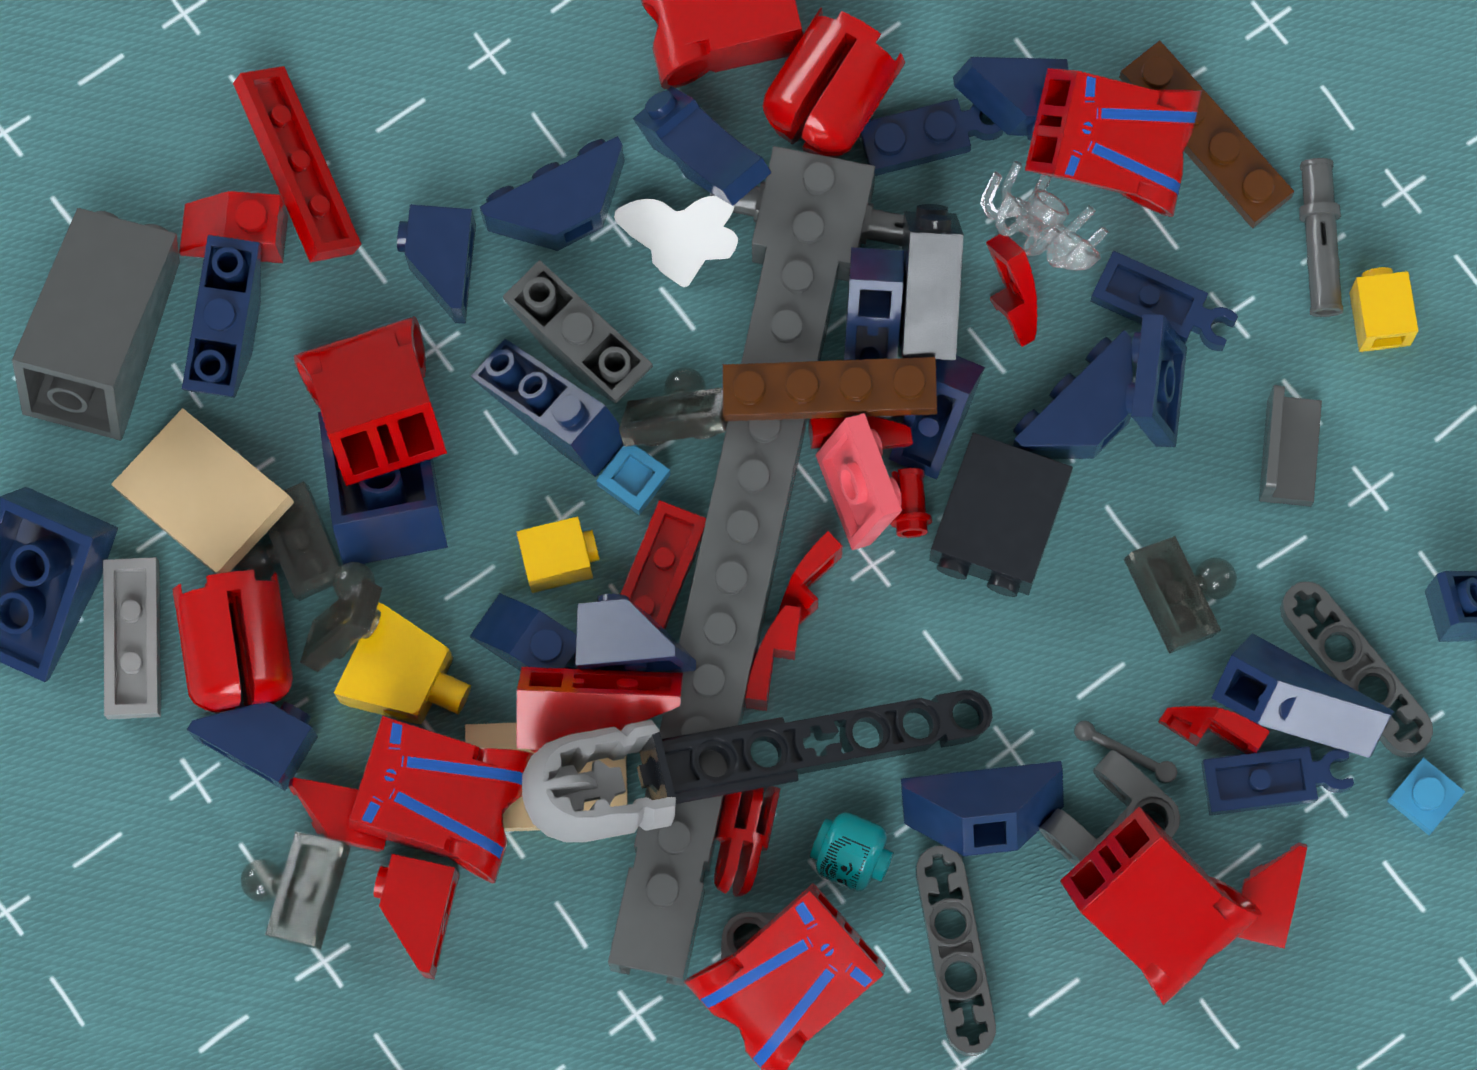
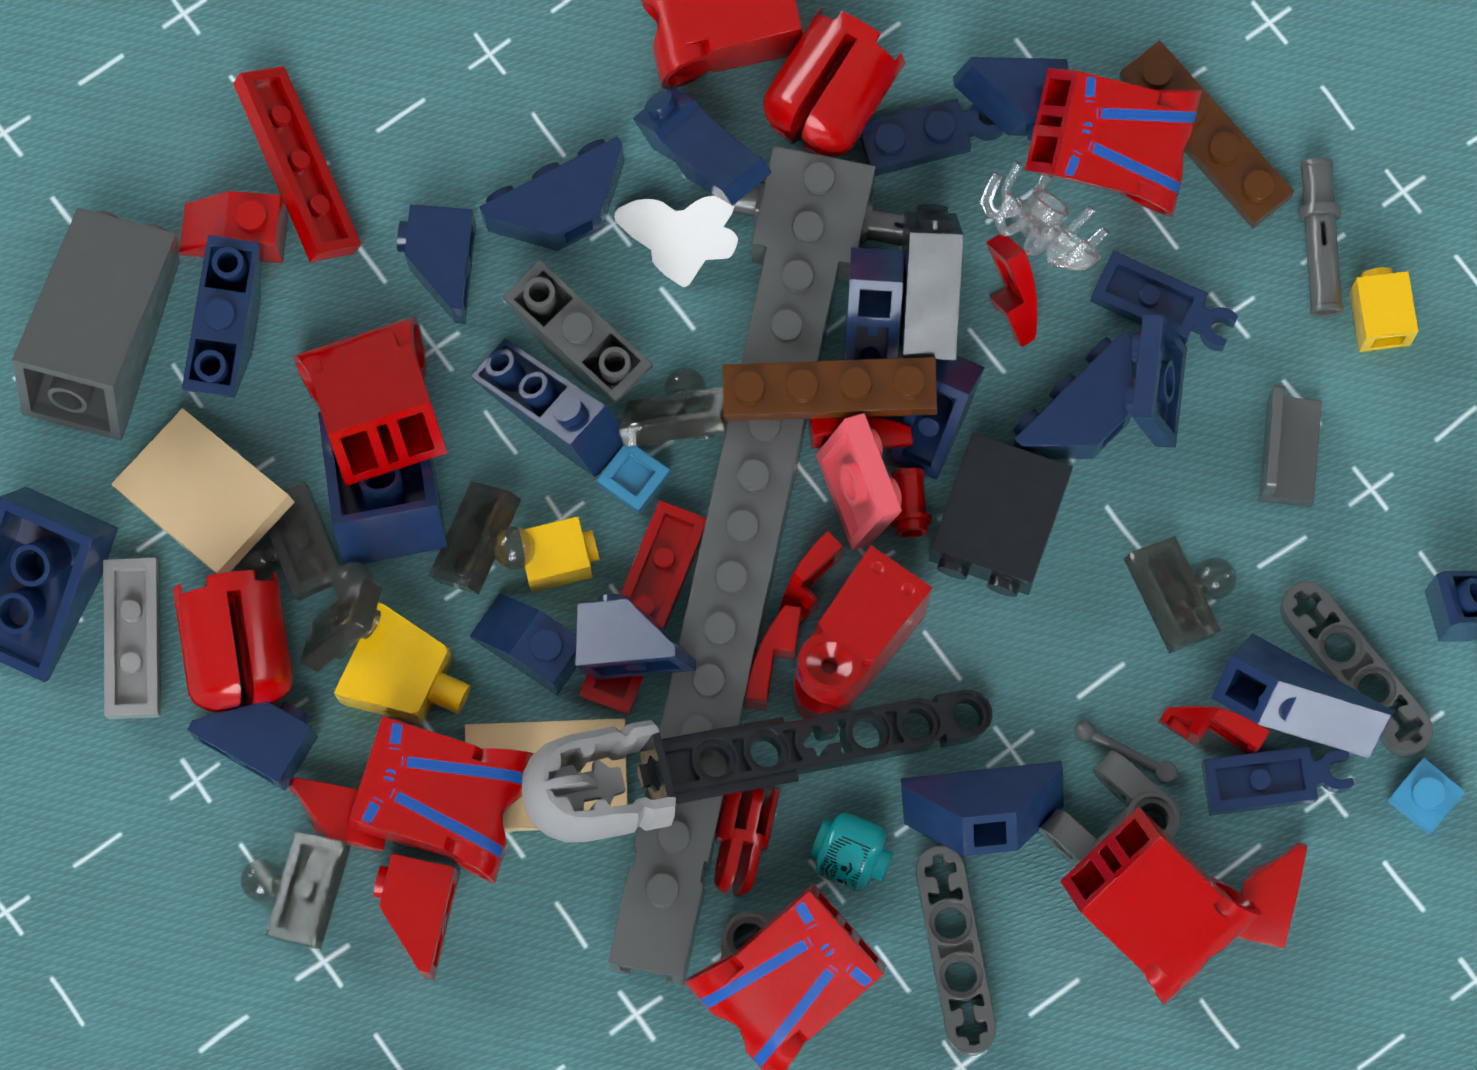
(479, 537): none -> clear smoke plate
(584, 700): red slope -> none
(858, 635): none -> red piece

